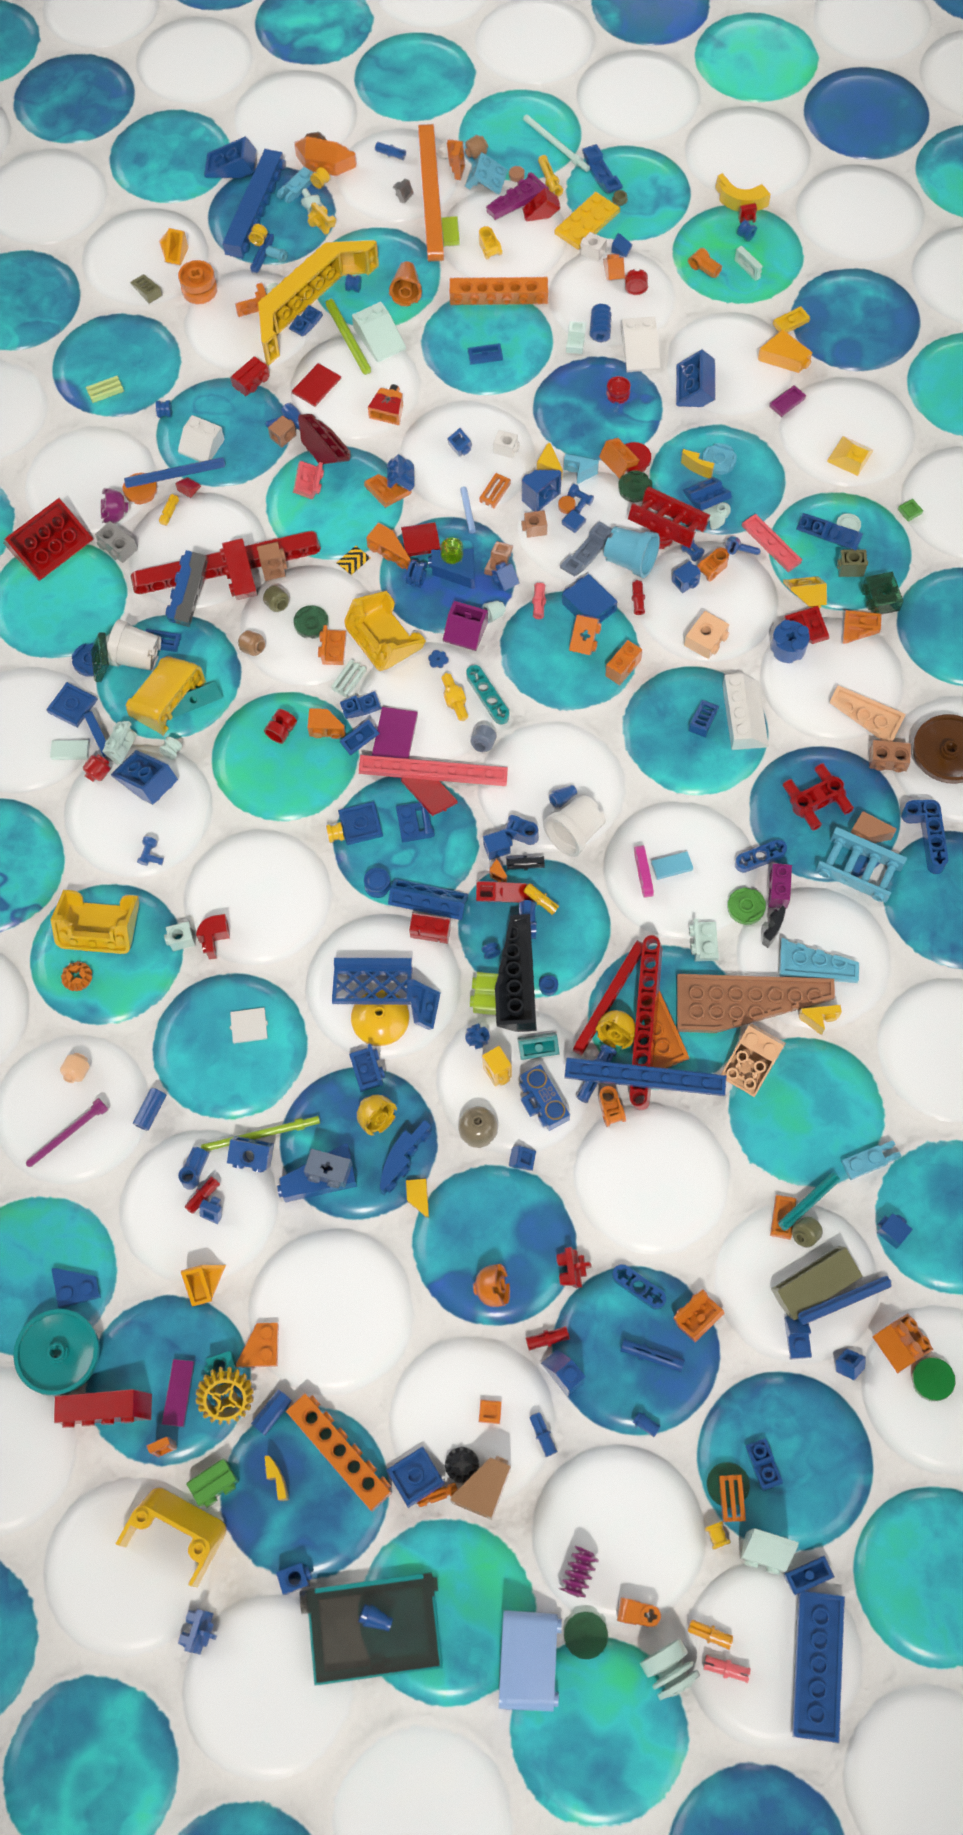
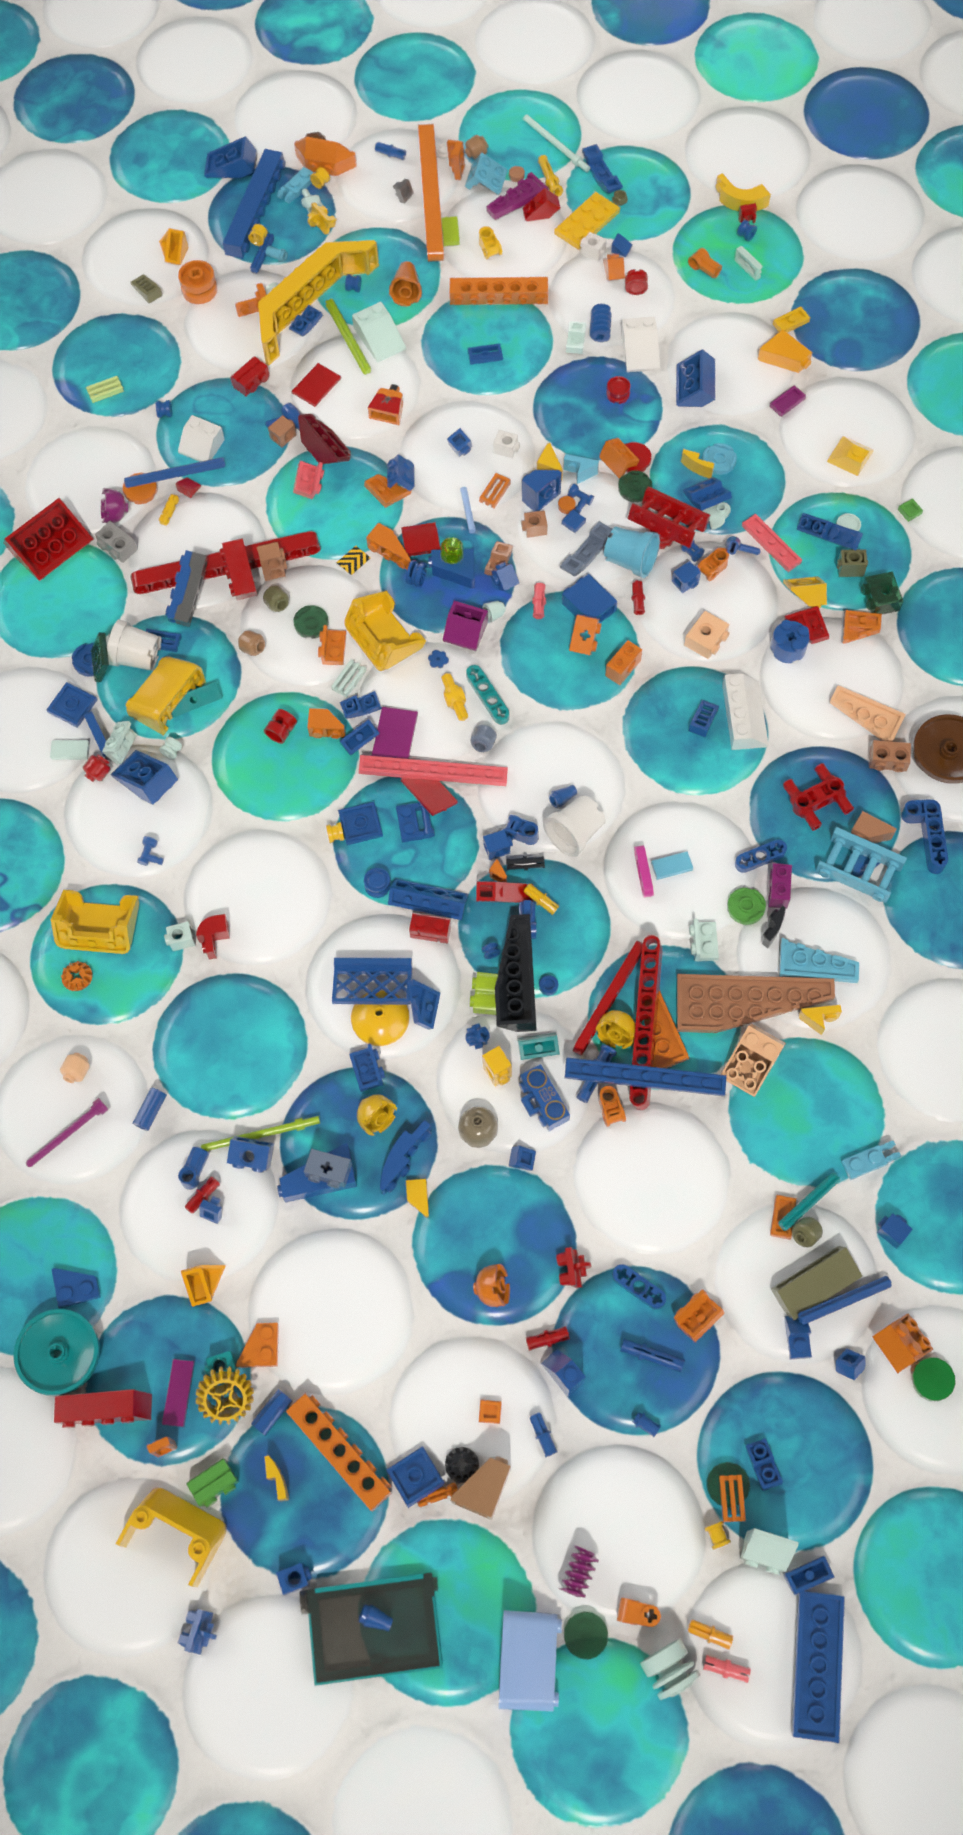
(248, 1025): white piece -> none

